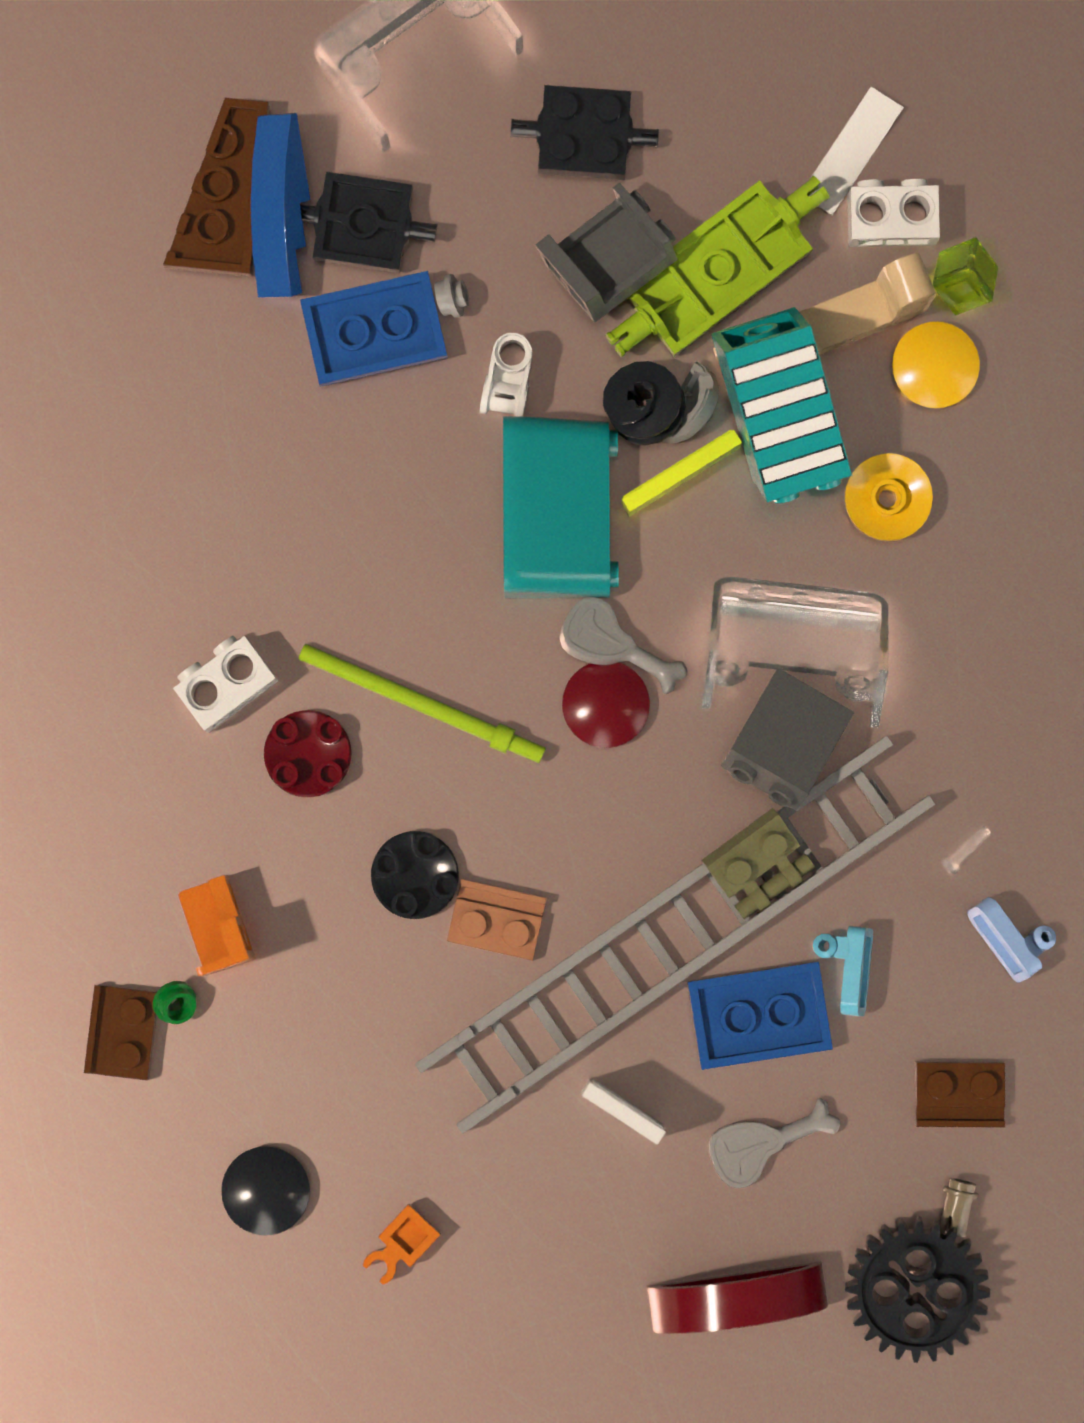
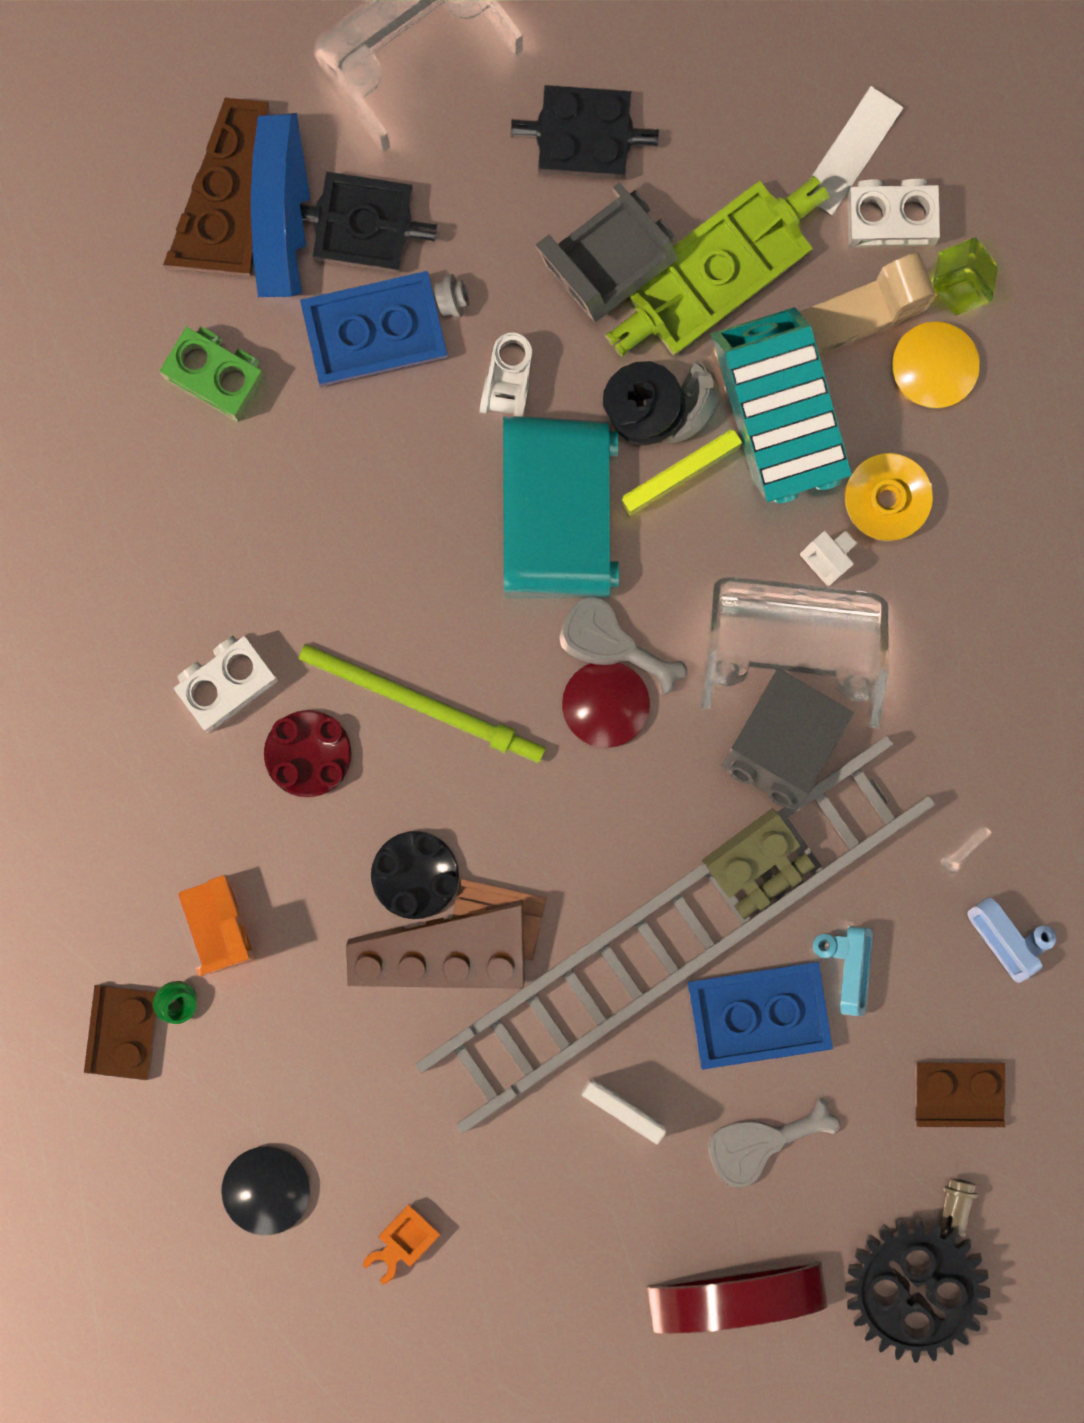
(207, 381): none -> bright green brick
(450, 953): none -> reddish brown wing
(828, 556): none -> white tile

